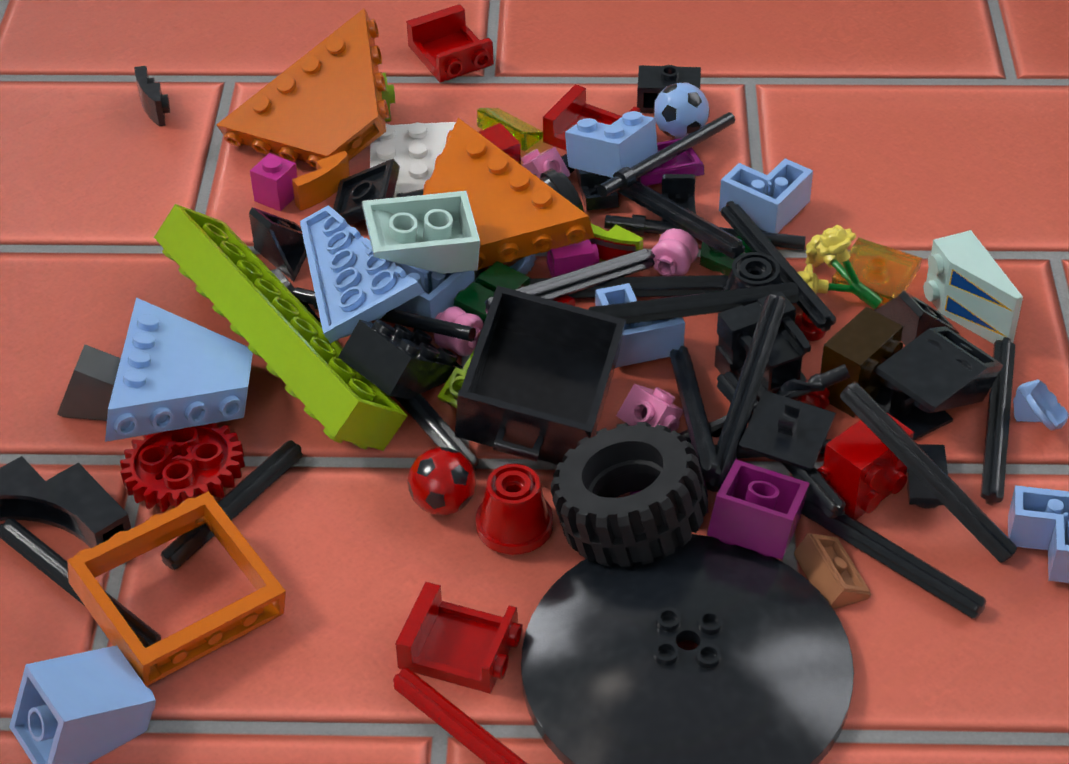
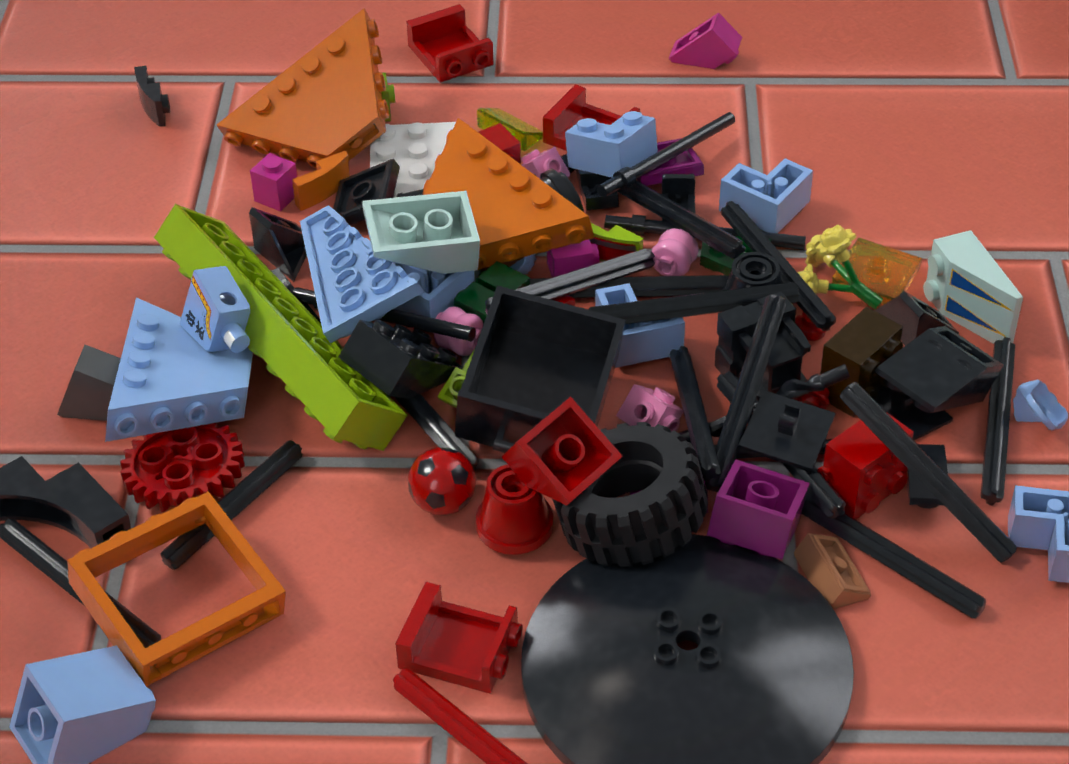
(216, 311): none -> light blue torso
(562, 454): none -> red slope
(656, 78): black brick -> none
(681, 110): light blue piece -> none
(708, 44): none -> dark pink slope

